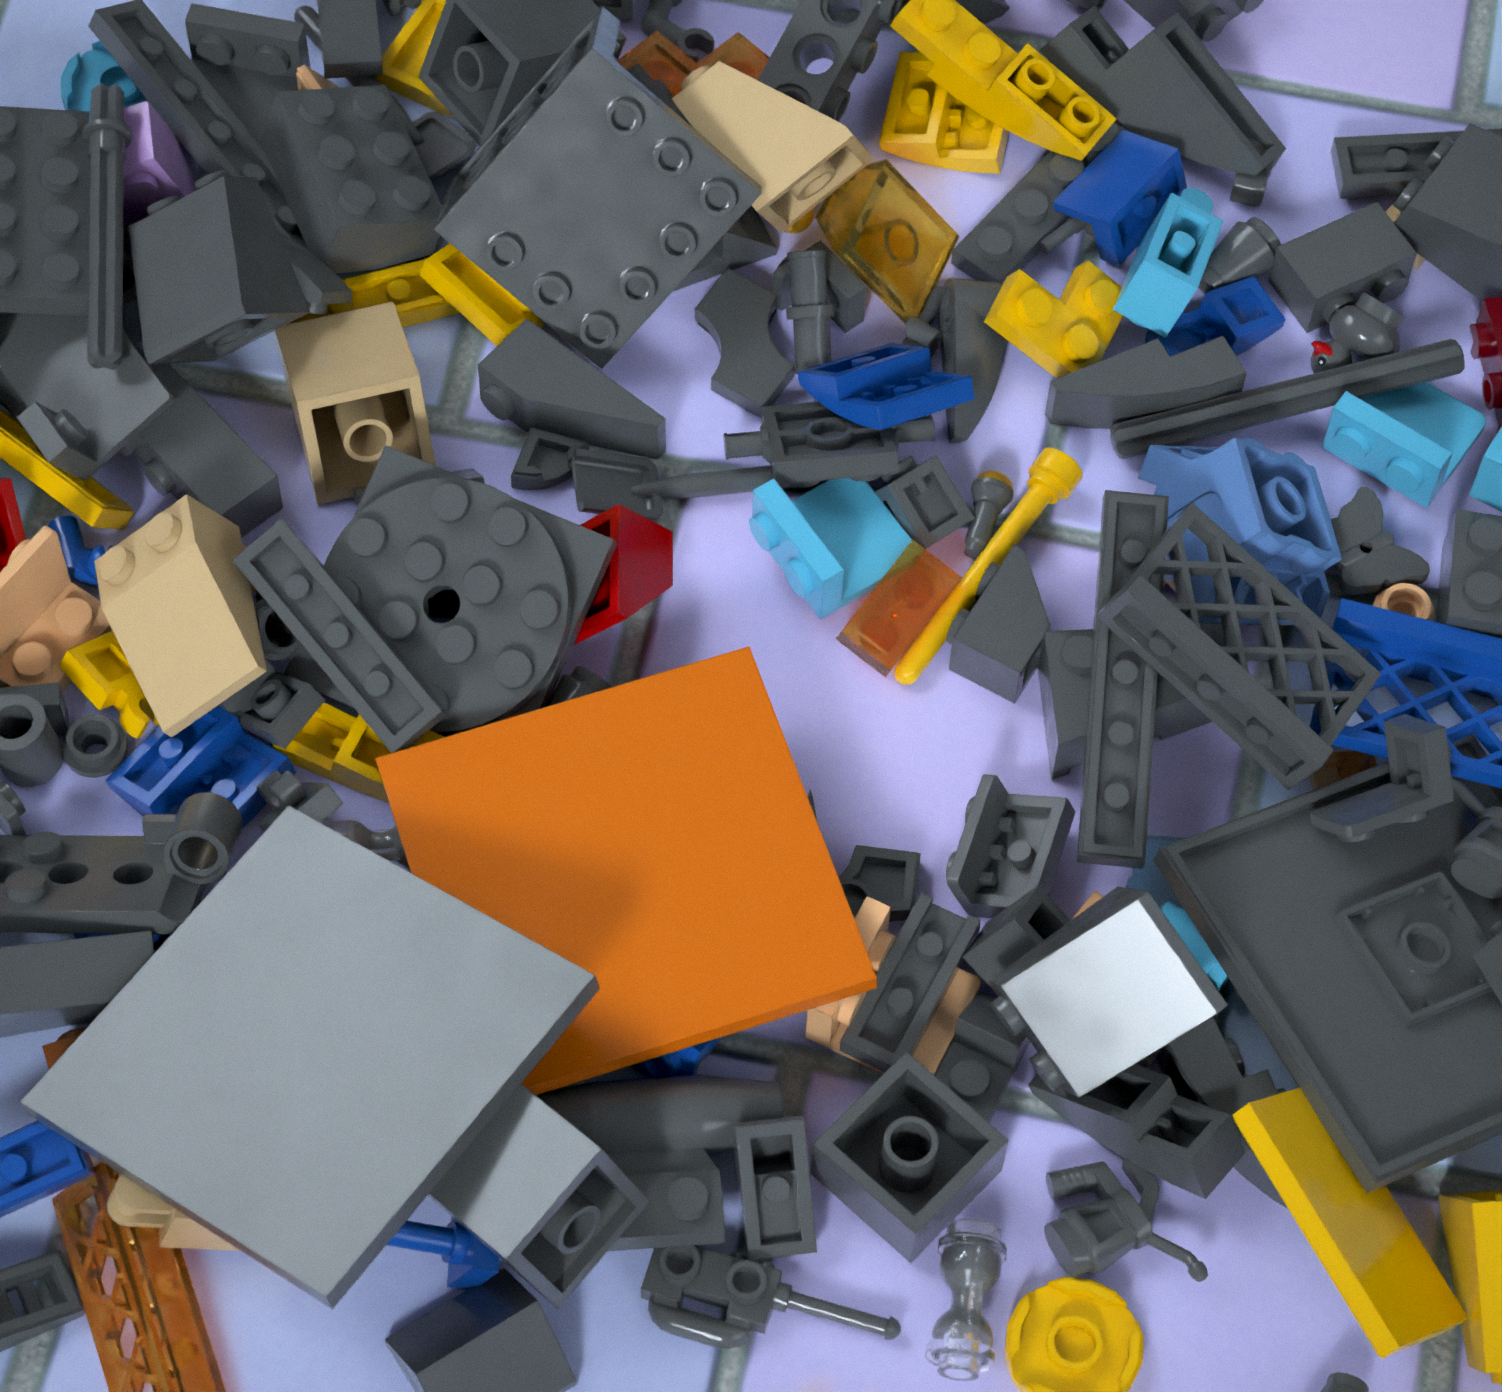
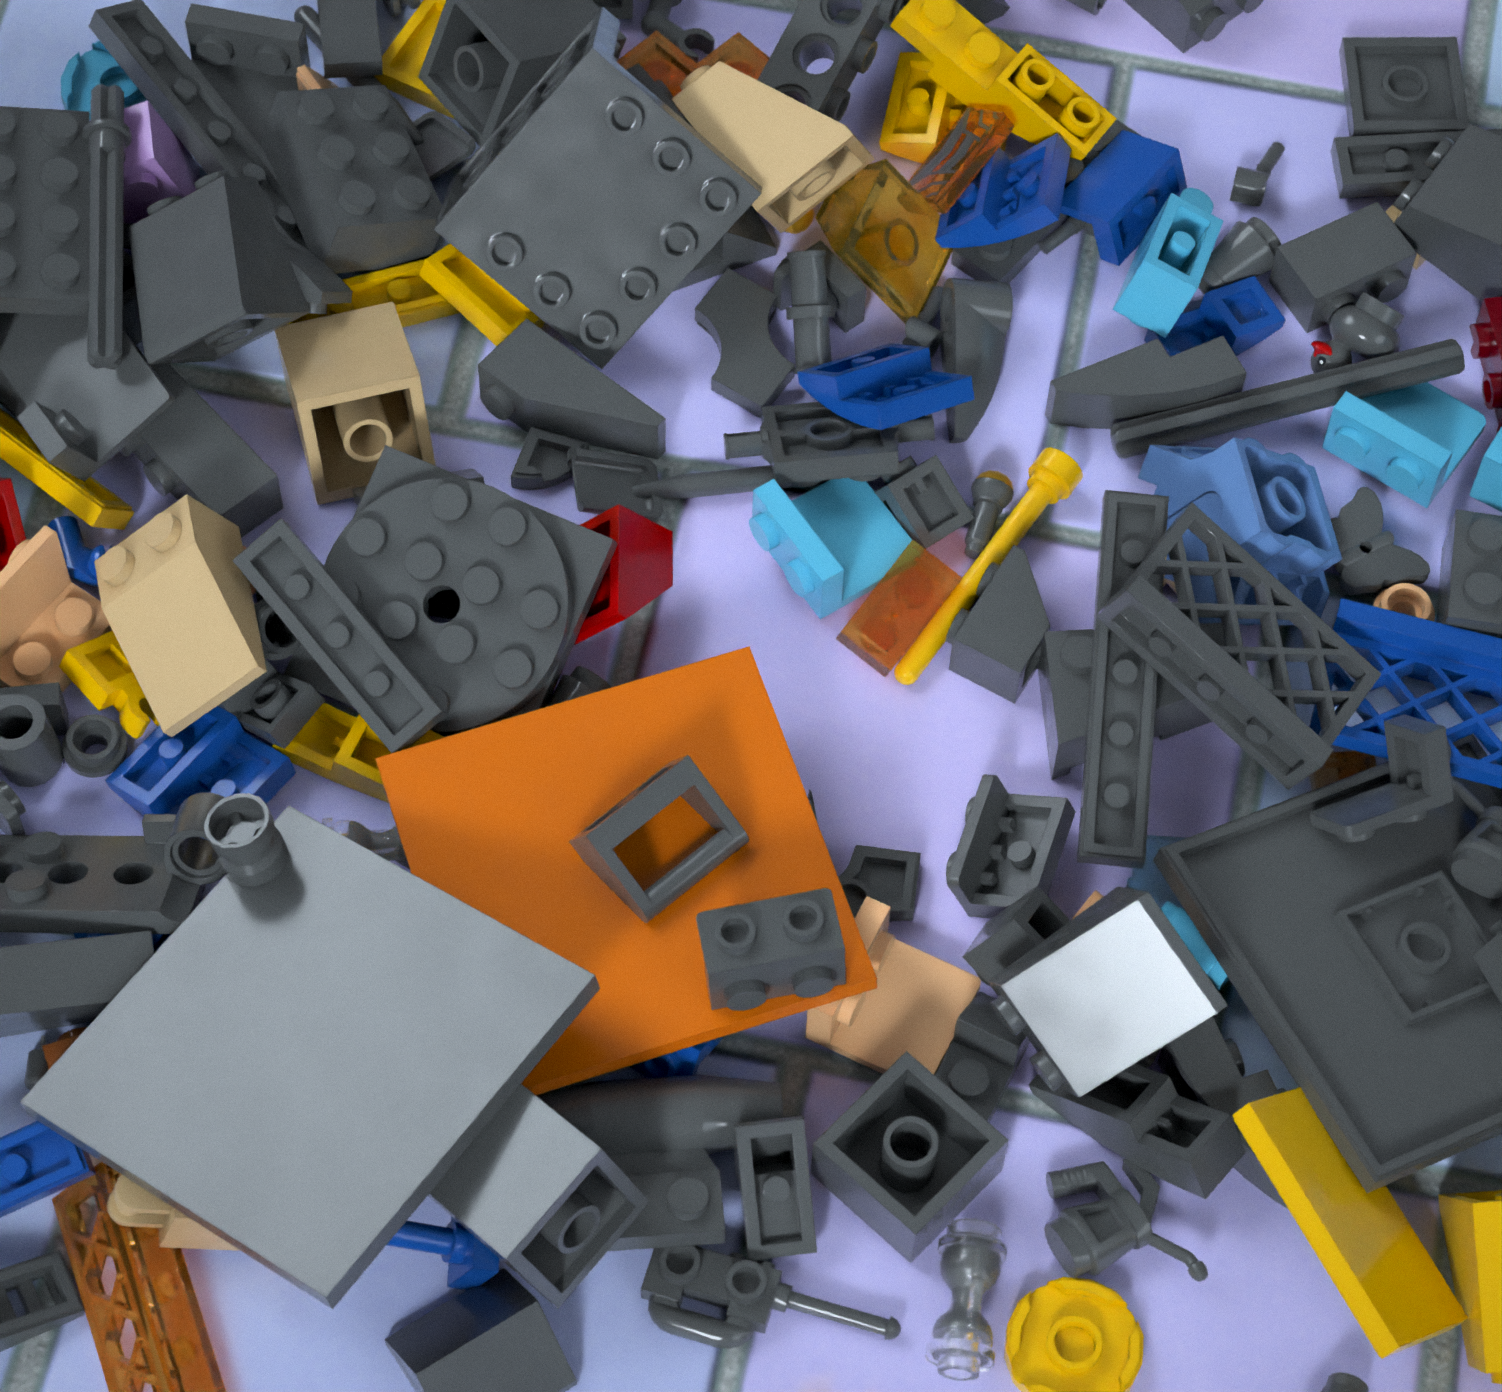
(36, 1065): none -> dark grey piece
(246, 839): none -> dark grey wheel
(310, 798): dark grey tile -> none
(673, 780): none -> dark grey tile
(772, 949): none -> dark grey bracket
(910, 984): dark grey hinge -> none
(960, 156): none -> clear orange tile
(1008, 197): none -> blue slope
(1054, 331): yellow plate -> none
(1166, 91): dark grey slope -> none
(1402, 85): none -> dark grey plate

